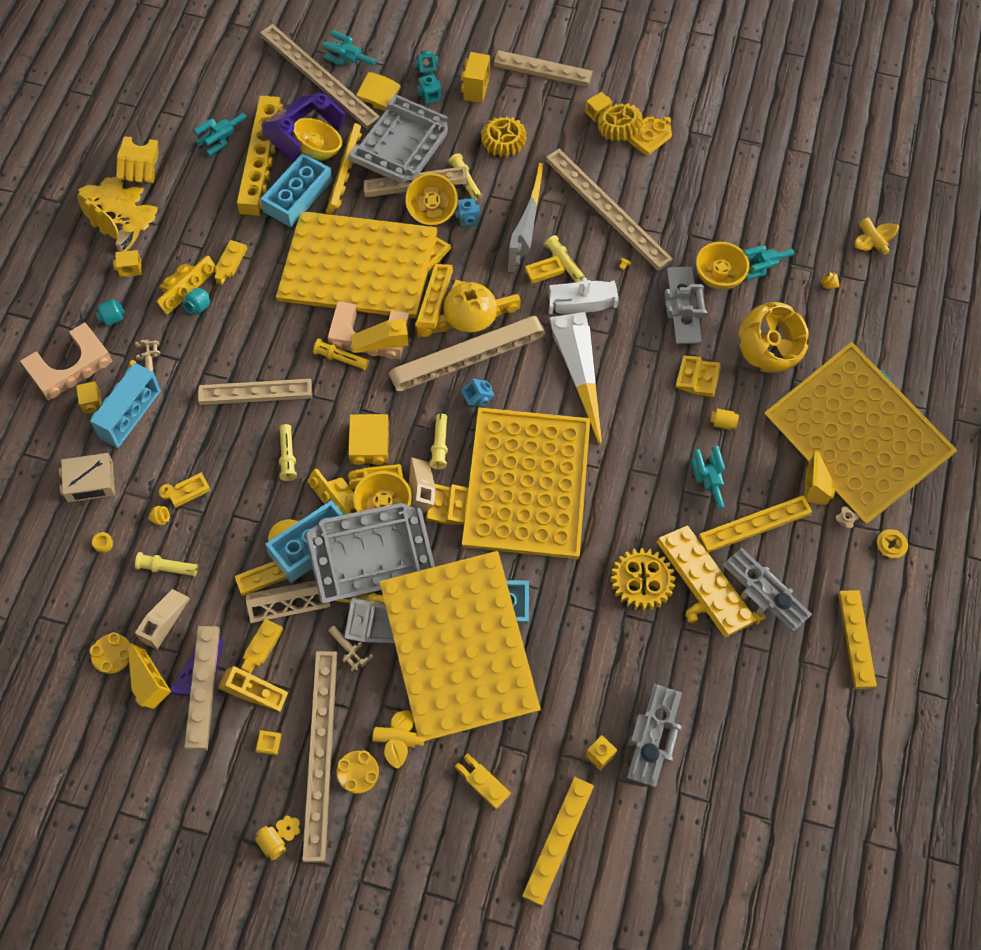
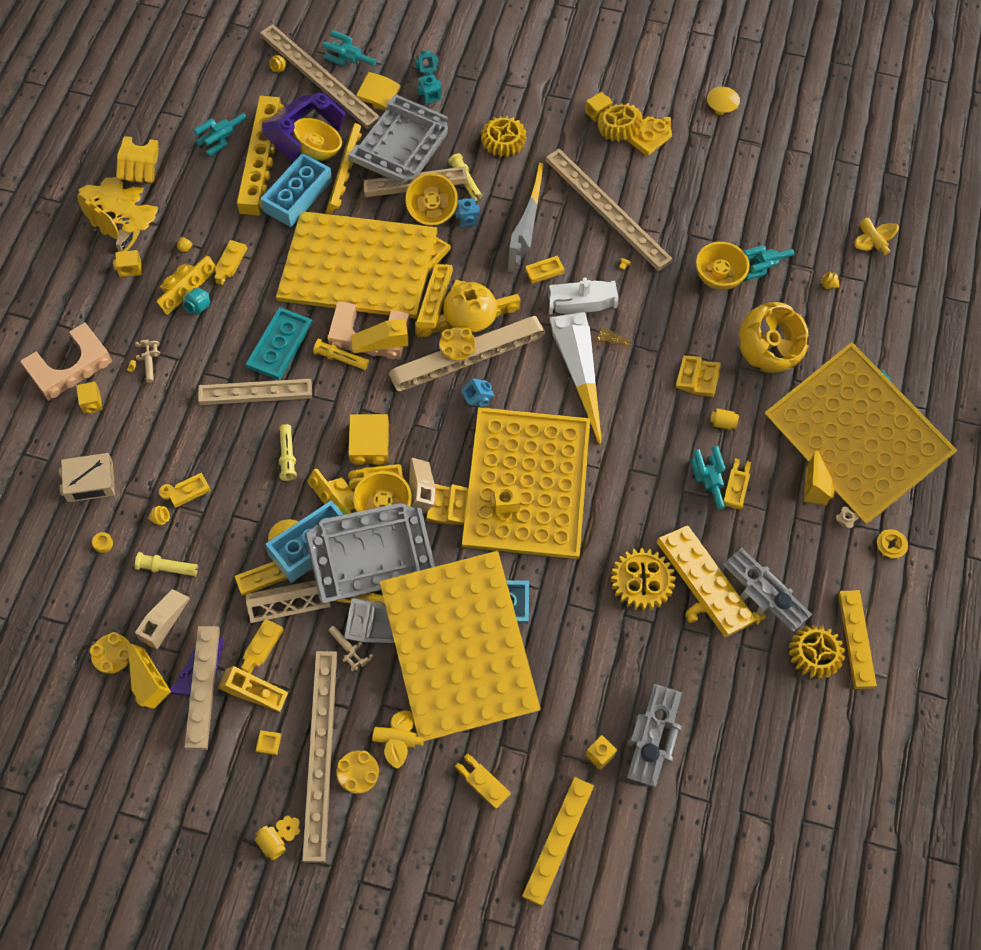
(110, 312): teal head -> none
(125, 405): medium azure brick -> none
(184, 244): none -> yellow hinge
(277, 63): none -> yellow plate
(279, 343): none -> teal plate
(439, 448): light yellow pin -> none
(457, 343): none -> yellow dish
(475, 77): yellow brick -> none
(511, 494): none -> yellow brick
(543, 68): tan plate -> none
(561, 251): light yellow pin -> none
(610, 336): none -> clear yellow piece
(678, 304): light grey piece -> none
(723, 100): none -> yellow dish
(737, 486): none -> yellow hinge
(755, 524): yellow plate -> none
(832, 652): none -> yellow gear

